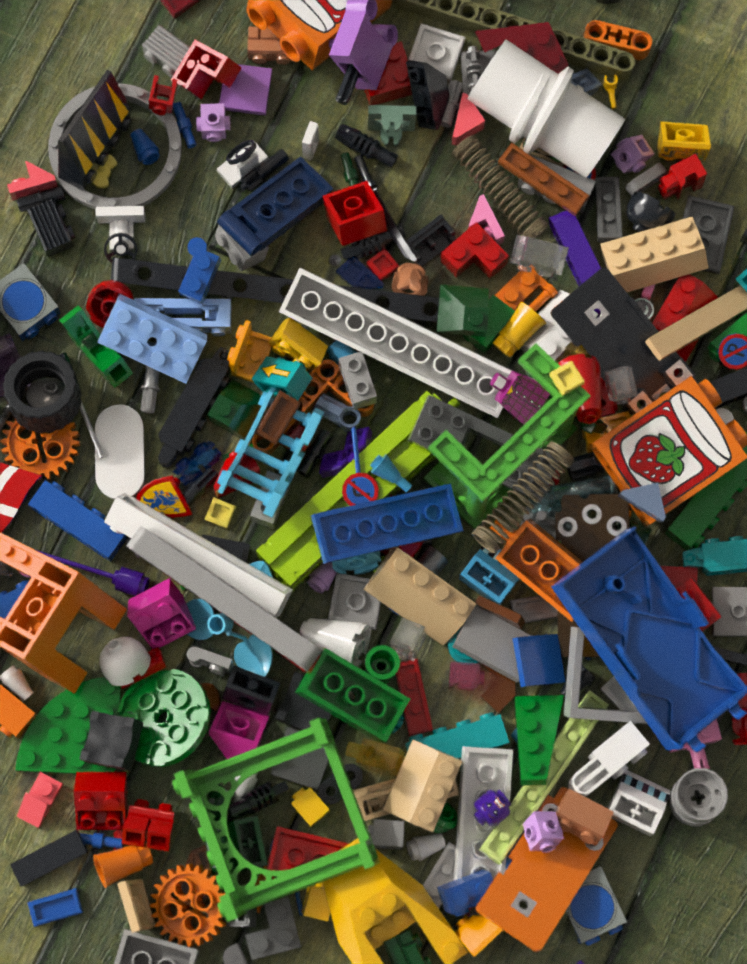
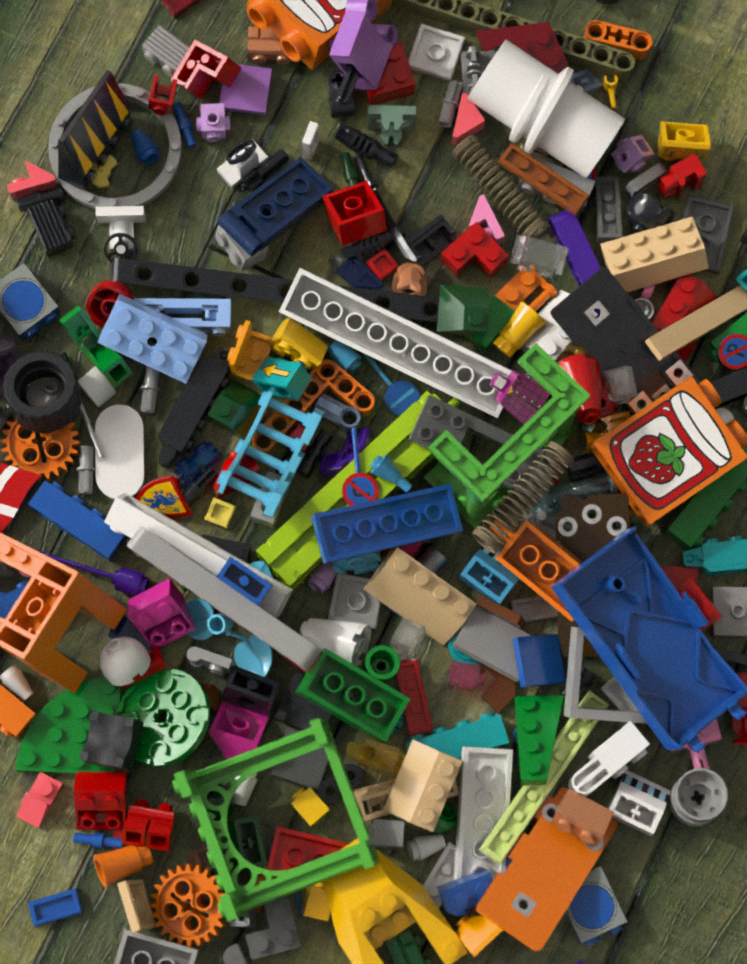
(49, 858): black tile -> none
(86, 470): none -> light grey axle
(96, 387): none -> white brick
(127, 629): none -> clear blue tile
(200, 271): blue hinge -> none
(244, 581): none -> blue brick
(257, 799): black hinge -> none
(278, 417): reddish brown tile -> none
(337, 109): none -> black piece
(357, 380): light grey brick -> none
(399, 394): none -> blue piece
(429, 93): black slope -> none
(492, 808): dark purple head -> none
(543, 831): lavender brick -> none
(567, 378): light yellow tile -> none
(647, 499): sand blue slope -> none

